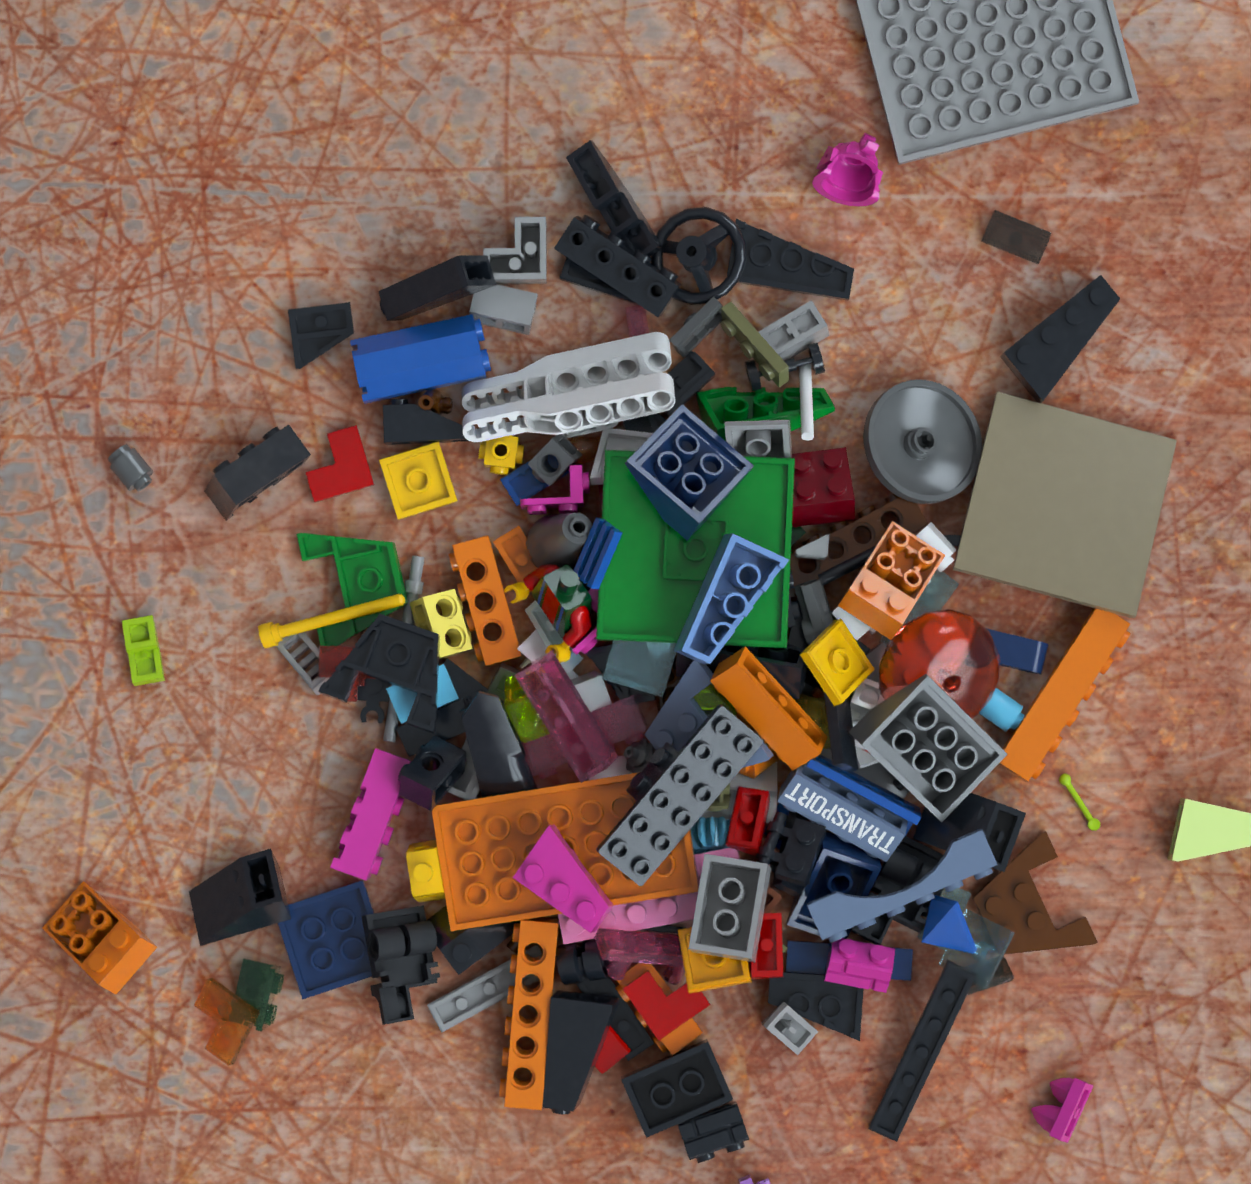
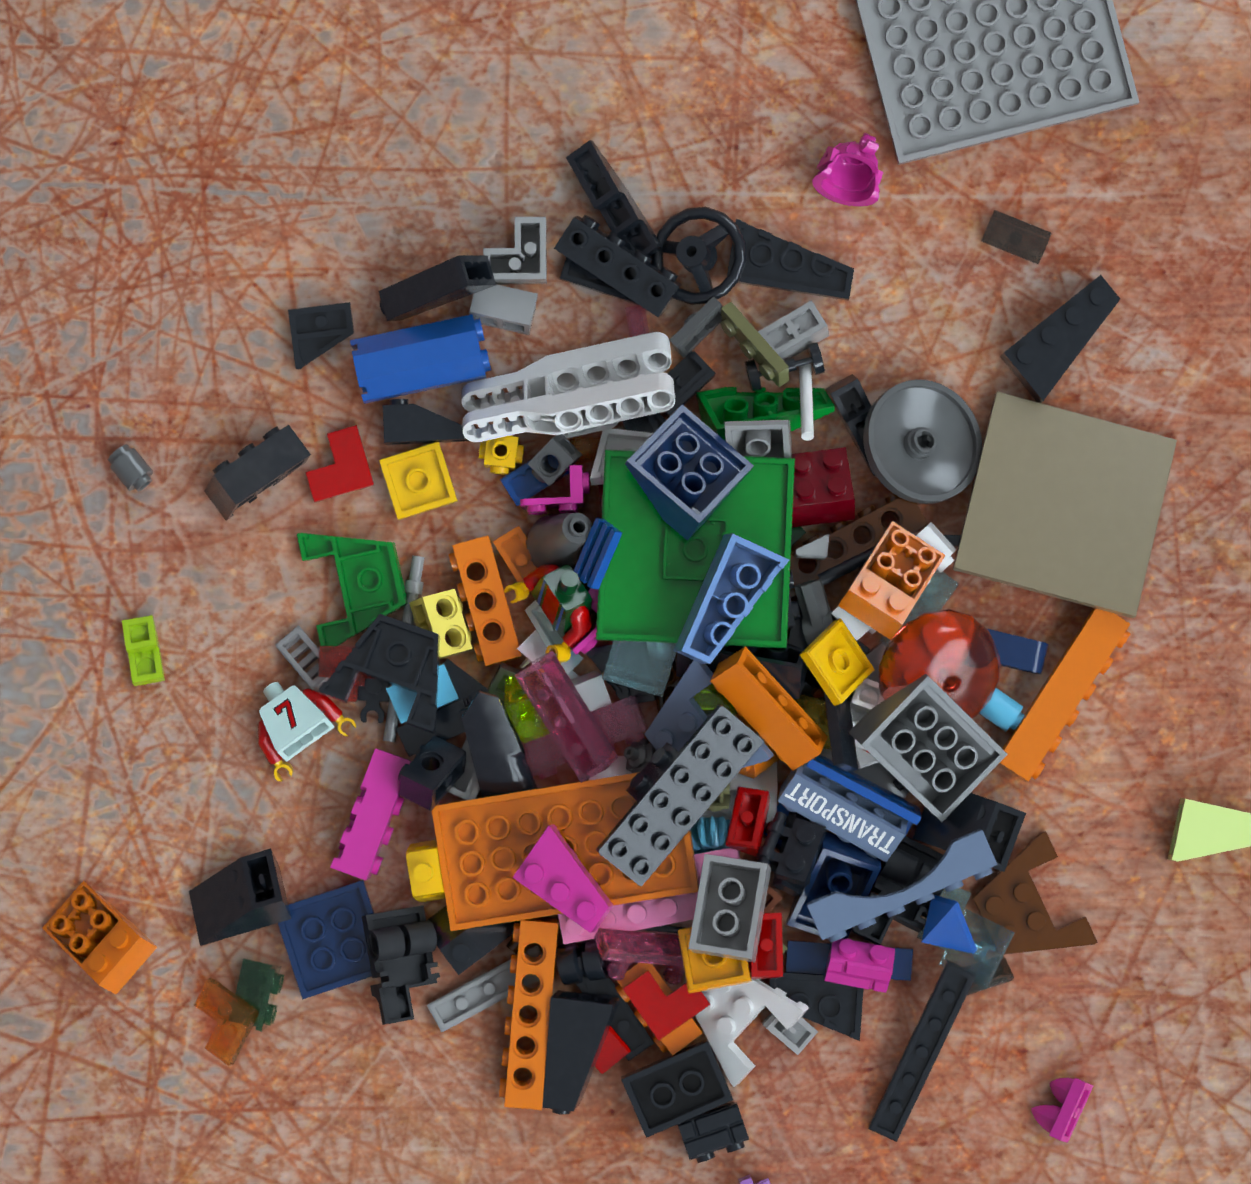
(272, 633): yellow piece -> none
(294, 722): none -> light aqua torso
(434, 401): reddish brown arm -> none
(730, 1014): none -> white wing
(852, 408): none -> black slope
(1093, 823): lime hinge -> none

